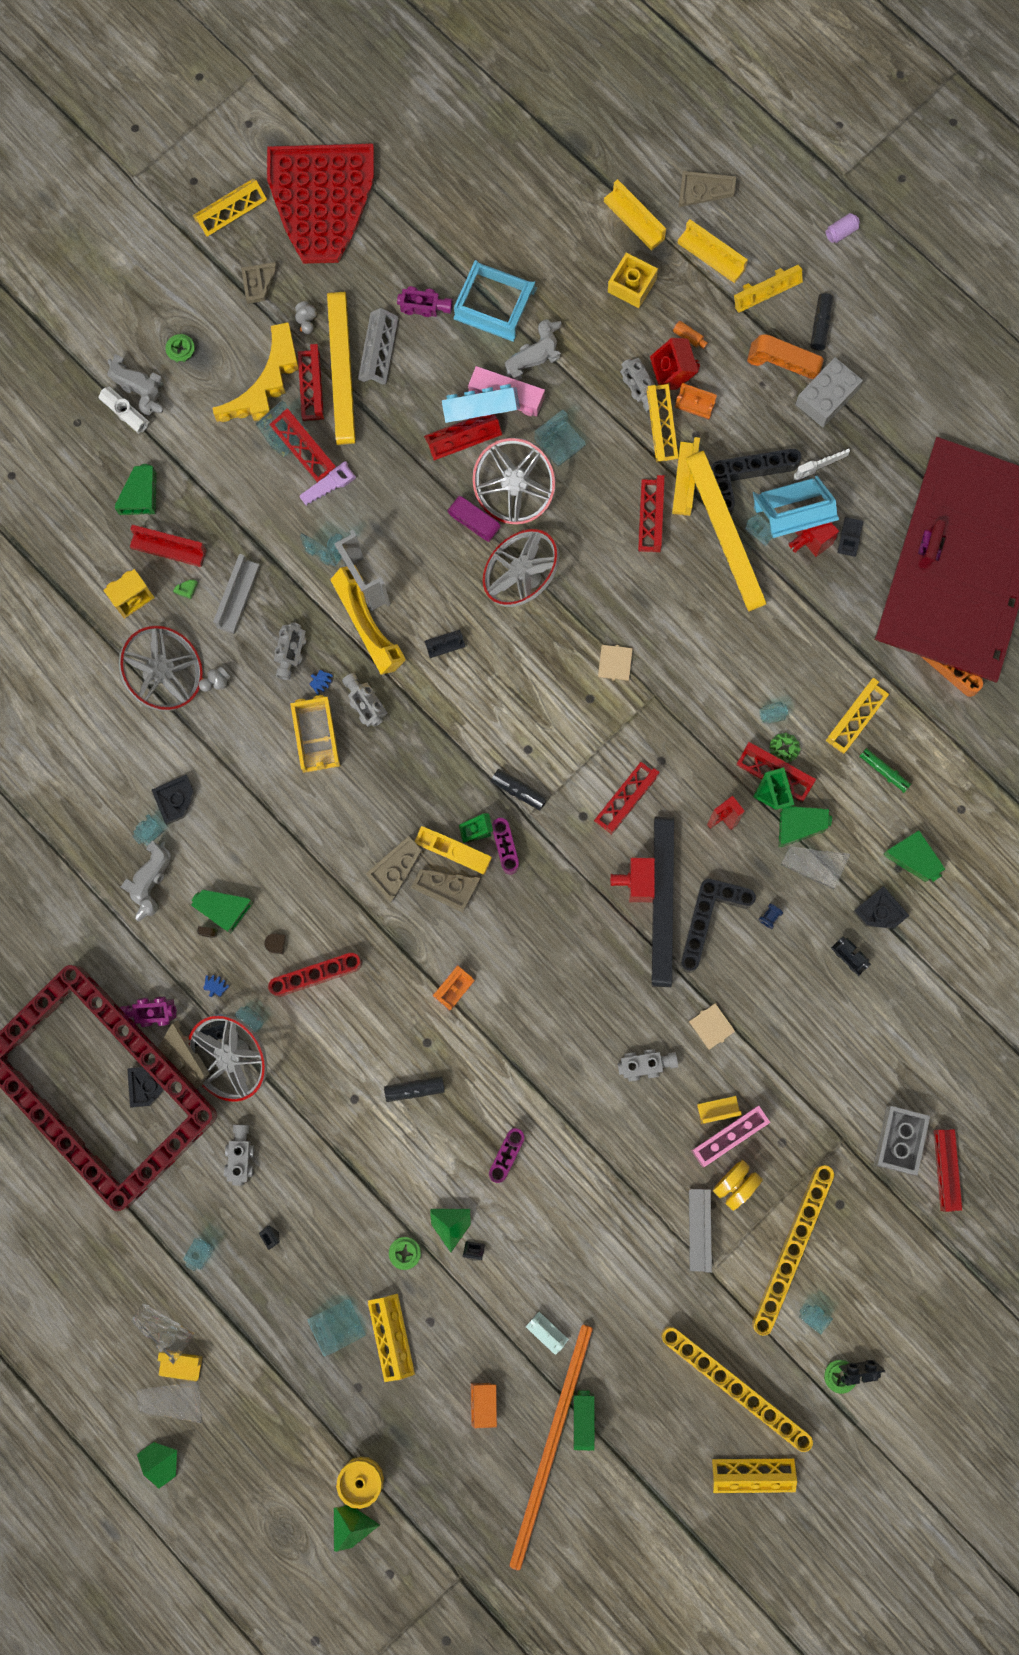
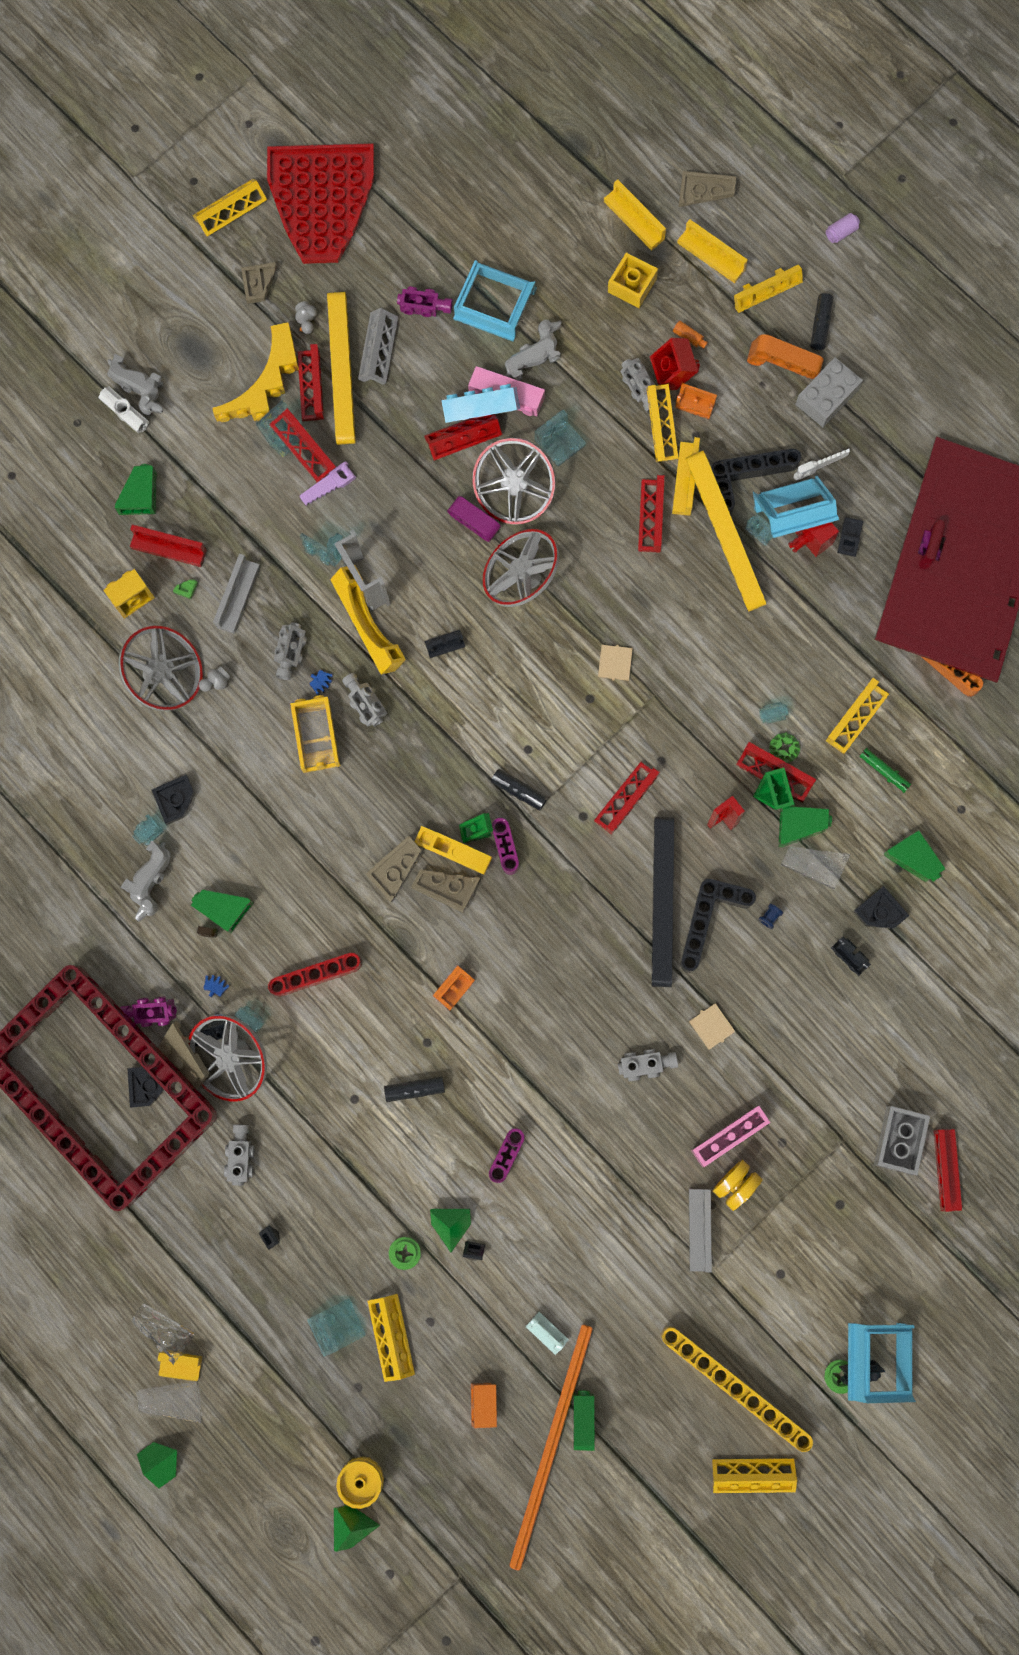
(175, 342): bright green gear -> none
(204, 1250): clear light blue brick -> none
(275, 943): dark brown tile -> none
(639, 880): red brick -> none
(718, 1110): yellow panel -> none
(792, 1260): yellow beam -> none
(814, 1317): clear light blue brick -> none
(860, 1363): none -> medium azure piece

